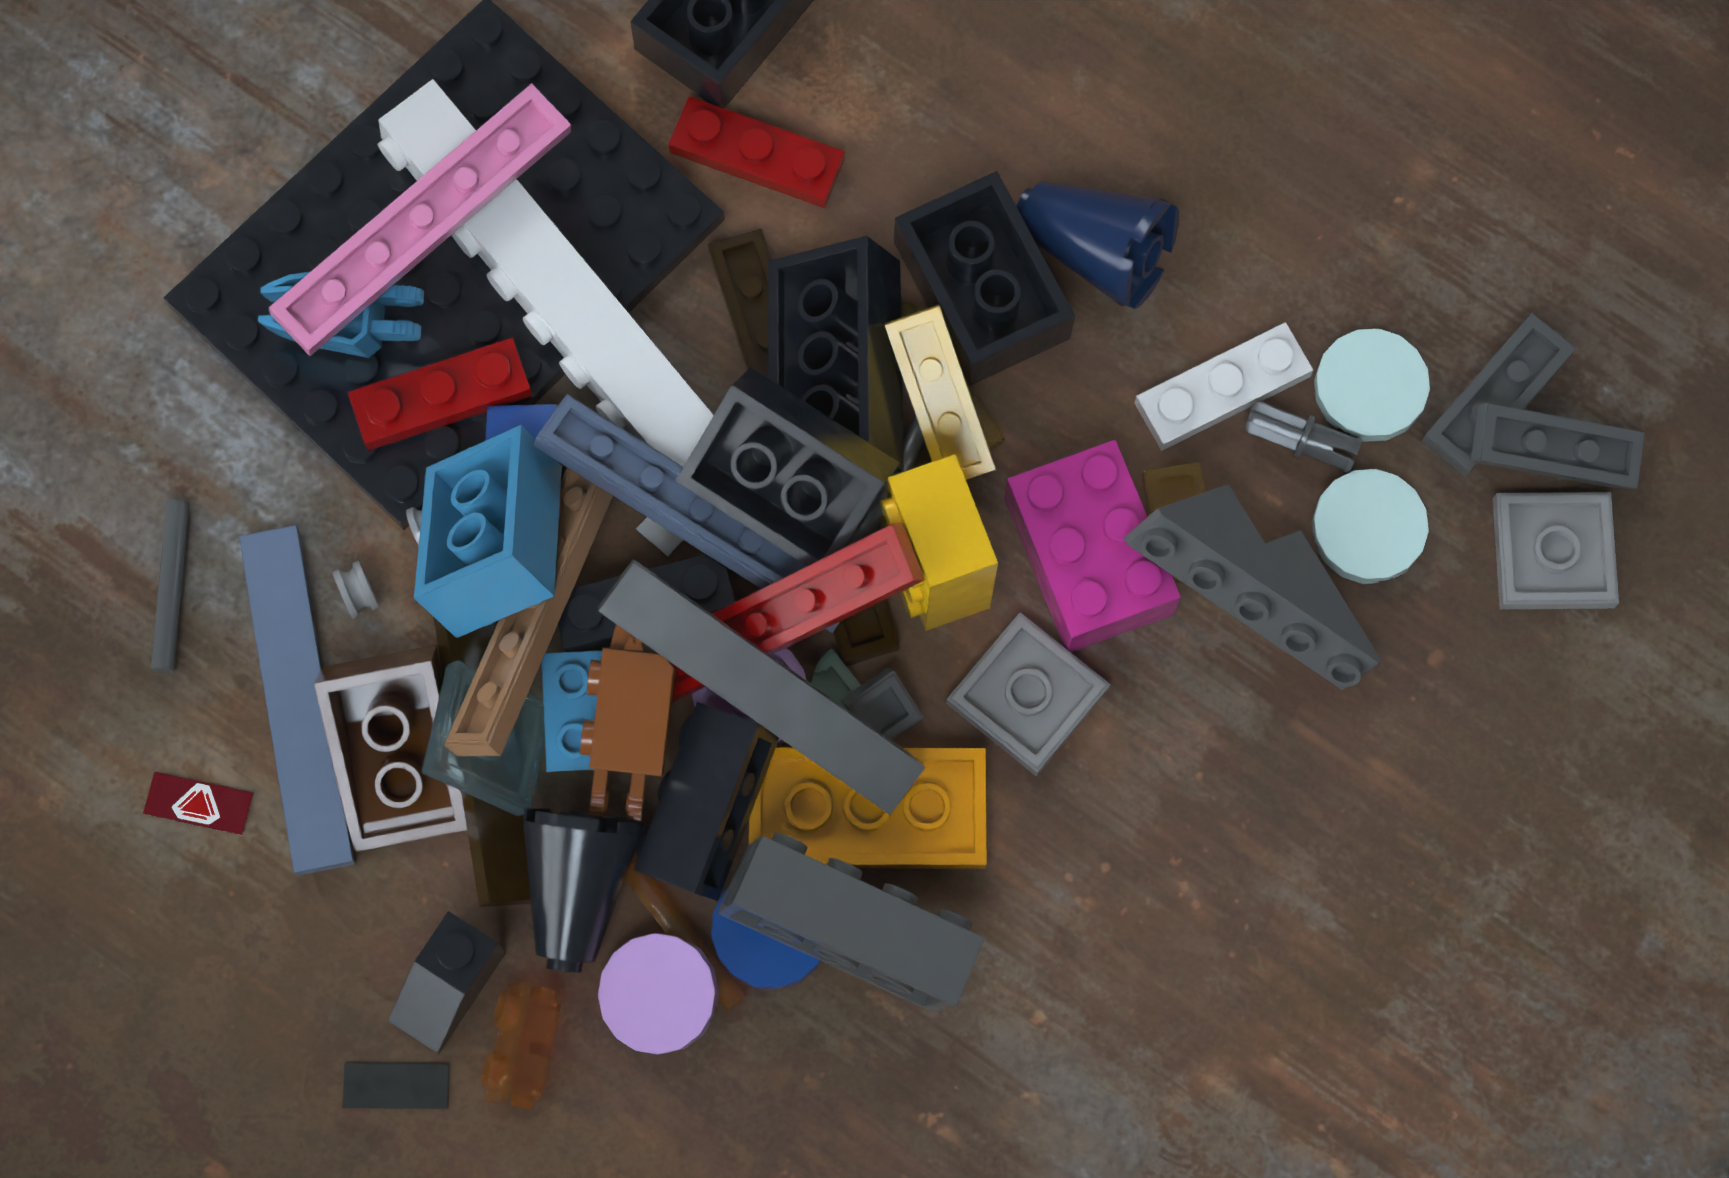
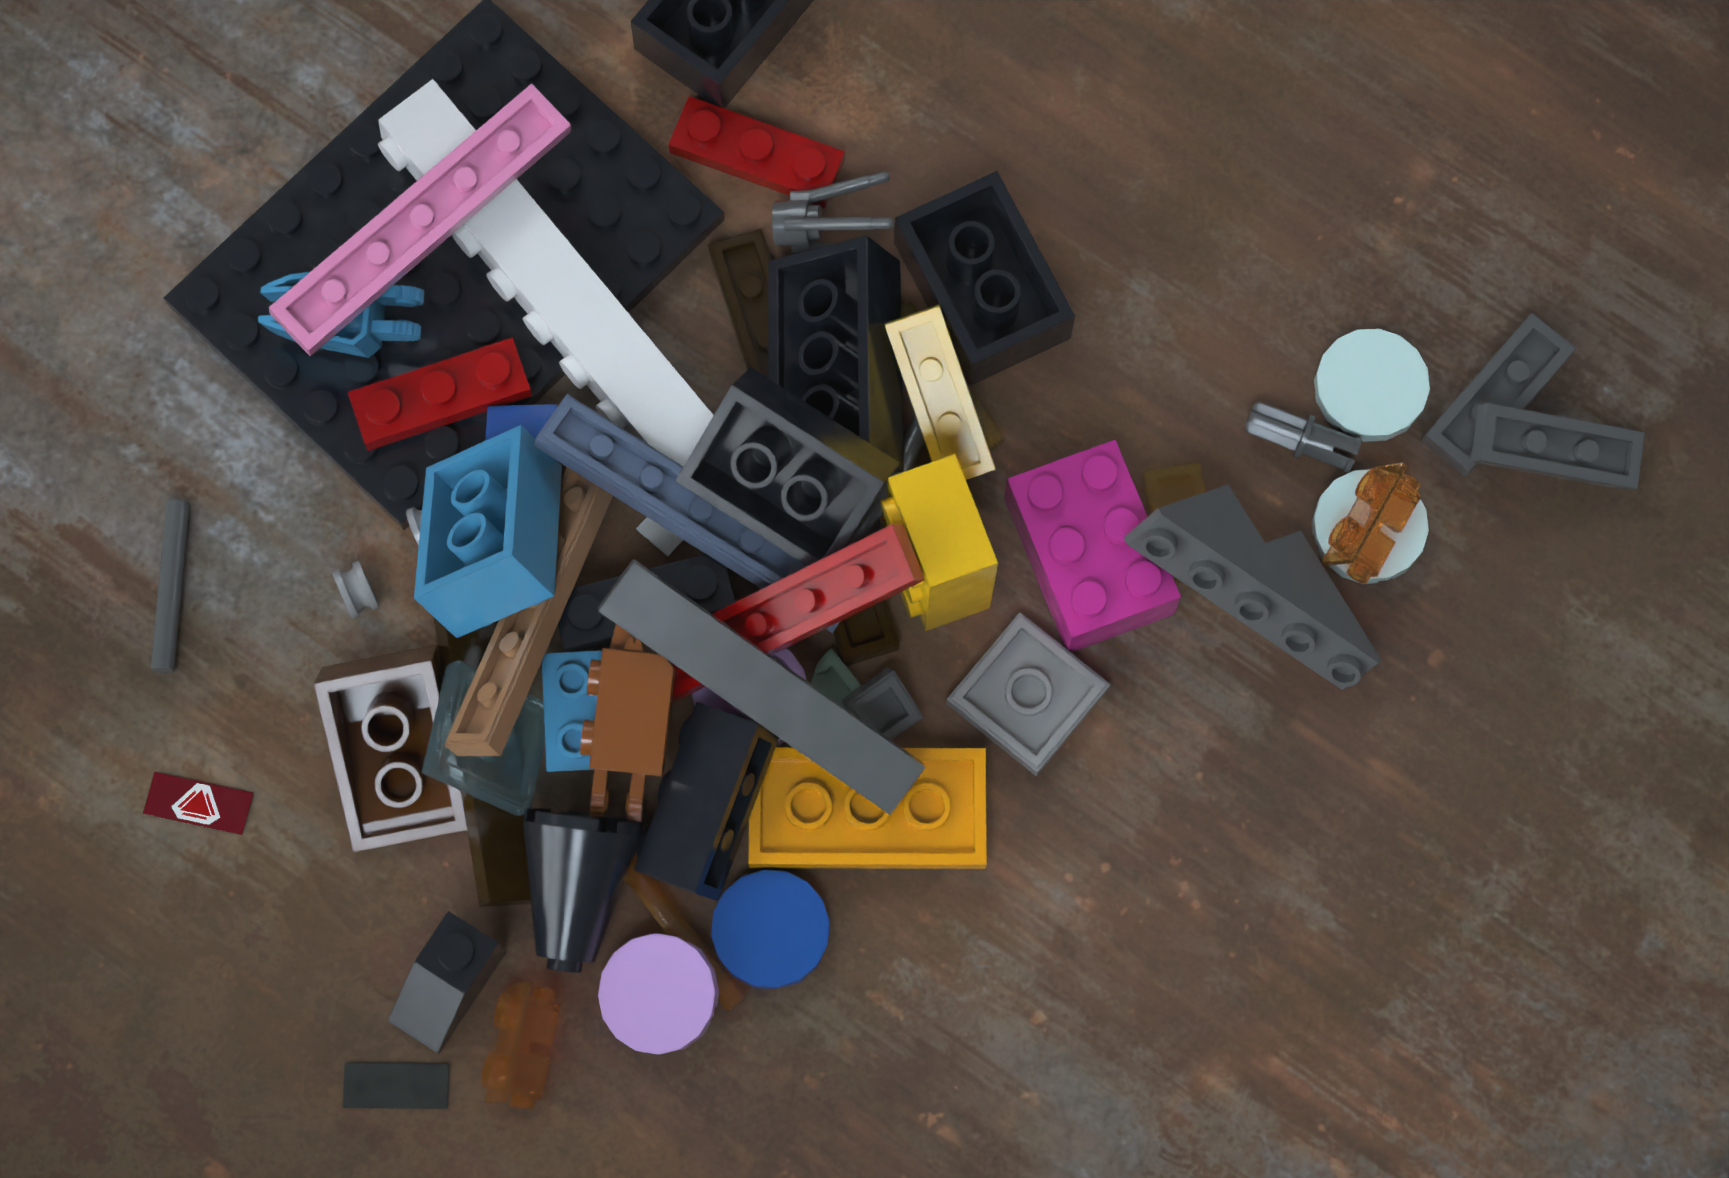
(288, 670): sand blue tile -> none
(798, 222): none -> dark grey plant
(851, 923): dark grey brick -> none
(1103, 235): dark blue cone -> none
(1223, 386): white plate -> none
(1382, 498): none -> clear orange hinge
(1555, 550): light grey tile -> none

